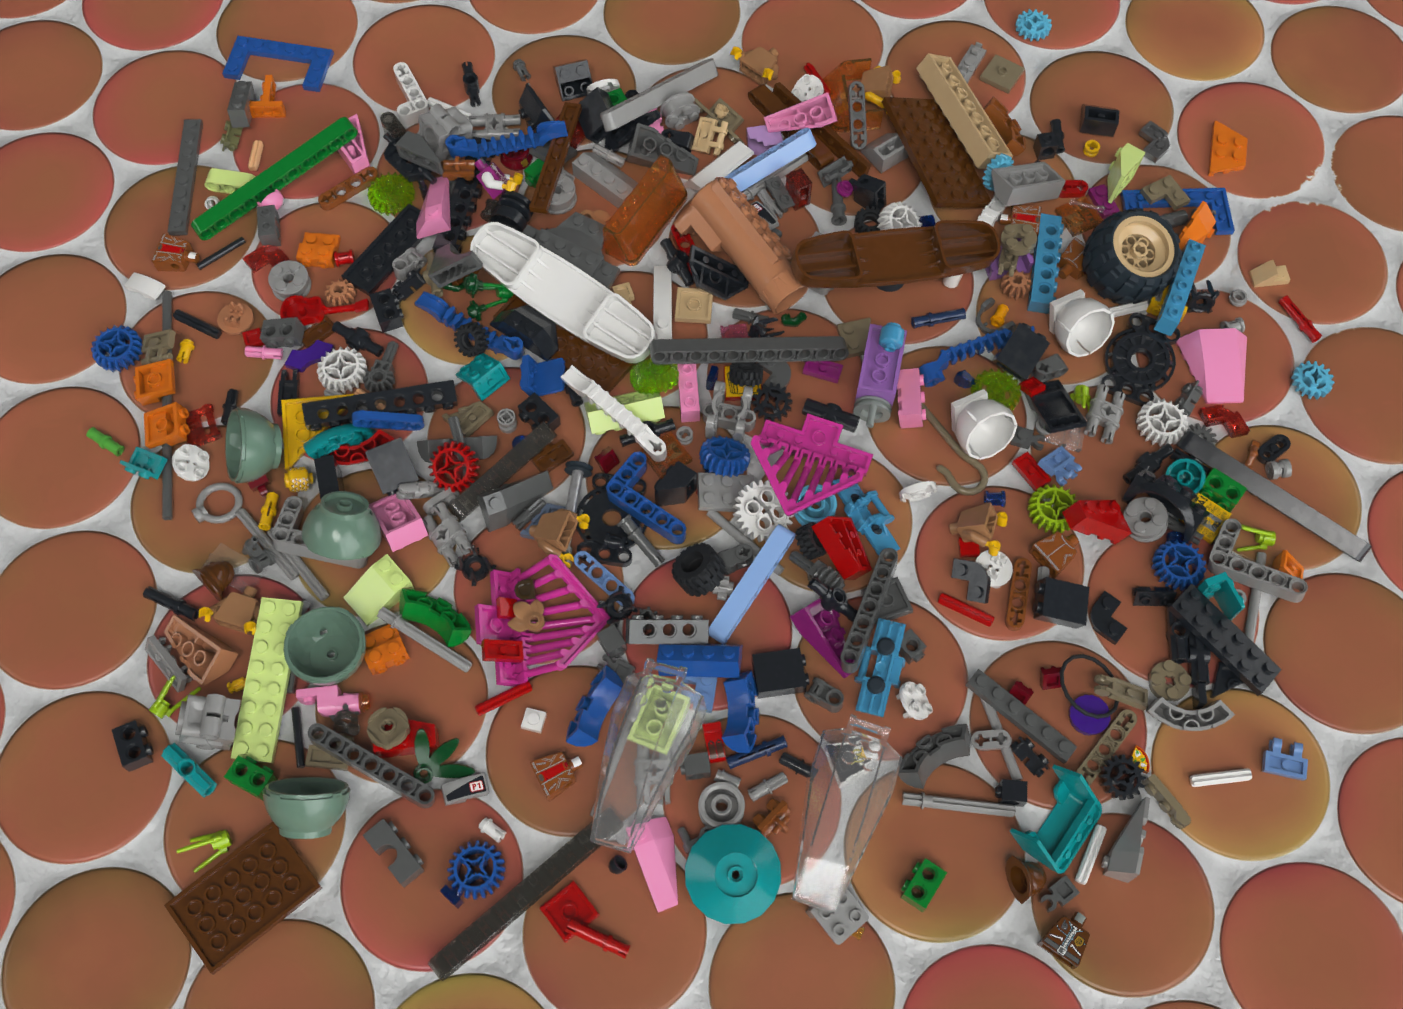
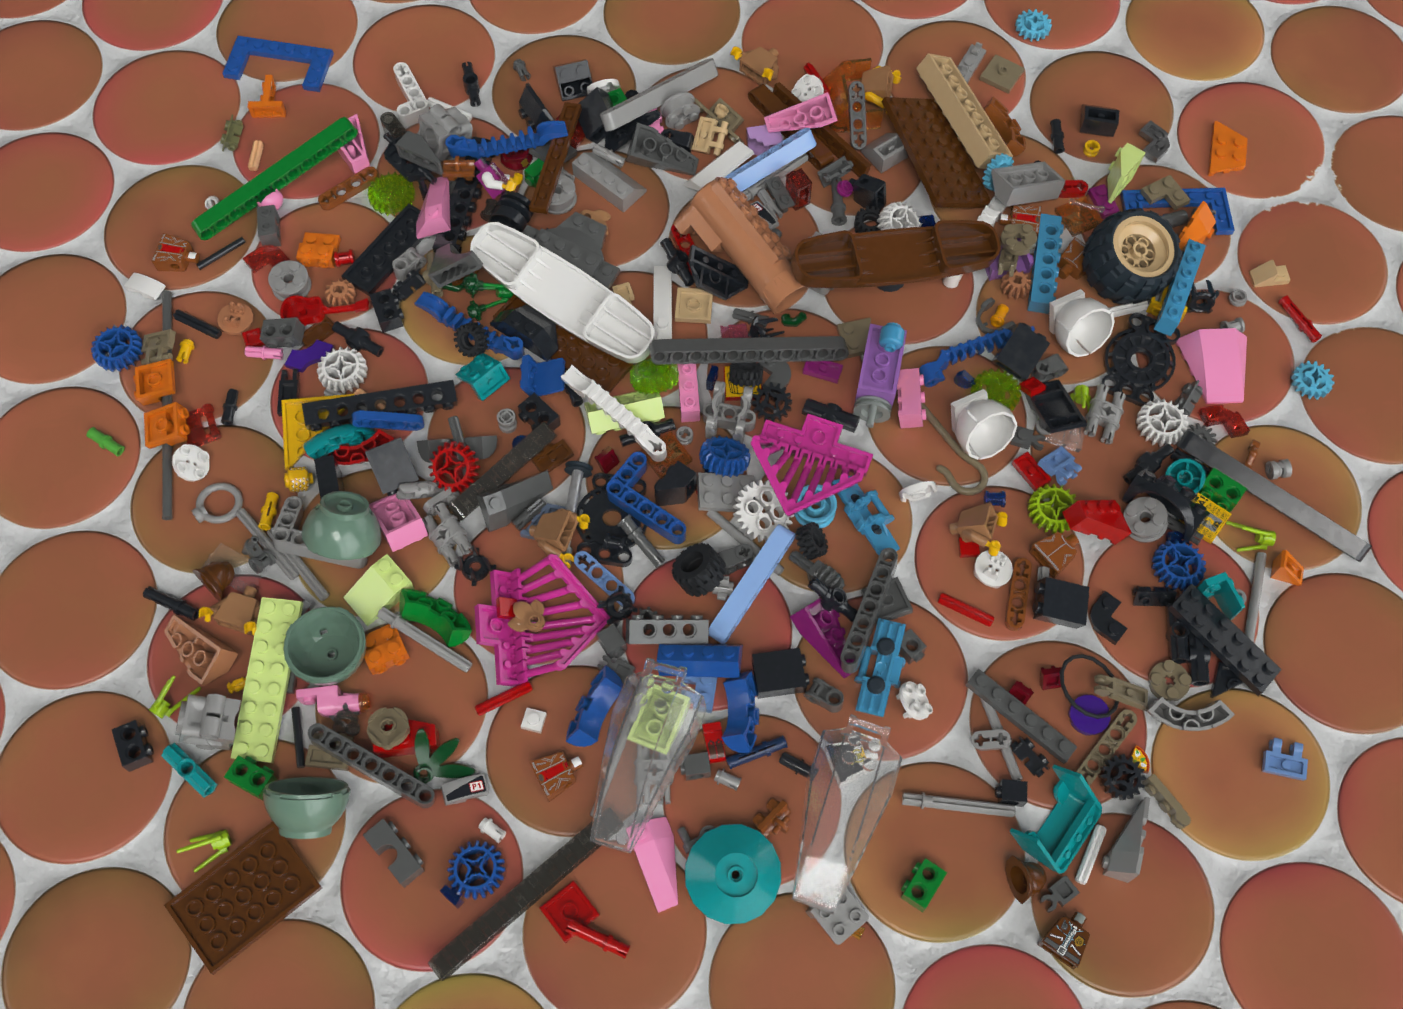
(146, 463): teal bracket -> none
(166, 662): light grey plate -> none
(185, 177): dark grey plate -> none
(226, 180): yellowish green beam -> none
(239, 104): dark grey arch -> none
(251, 445): sand green piece -> none
(260, 485): dark red tile -> none
(382, 370): dark grey gear -> none
(471, 417): dark tan wing -> none
(492, 120): light grey pin -> none
(502, 650): red plate -> none
(525, 589): dark brown tile -> none
(617, 865): black hinge -> none
(645, 213): clear orange windscreen -> none
(721, 793): light grey wheel -> none
(767, 786): light grey axle -> none
(843, 546): red wedge -> none
(933, 752): dark grey brick -> none
(936, 318): dark blue pin -> none
(976, 575): black plate -> none
(1045, 146): black brick -> none
(1199, 696): black tile -> none
(1220, 777): white axle -> none
(1249, 568): light grey beam -> none
(1271, 450): black plate -> none

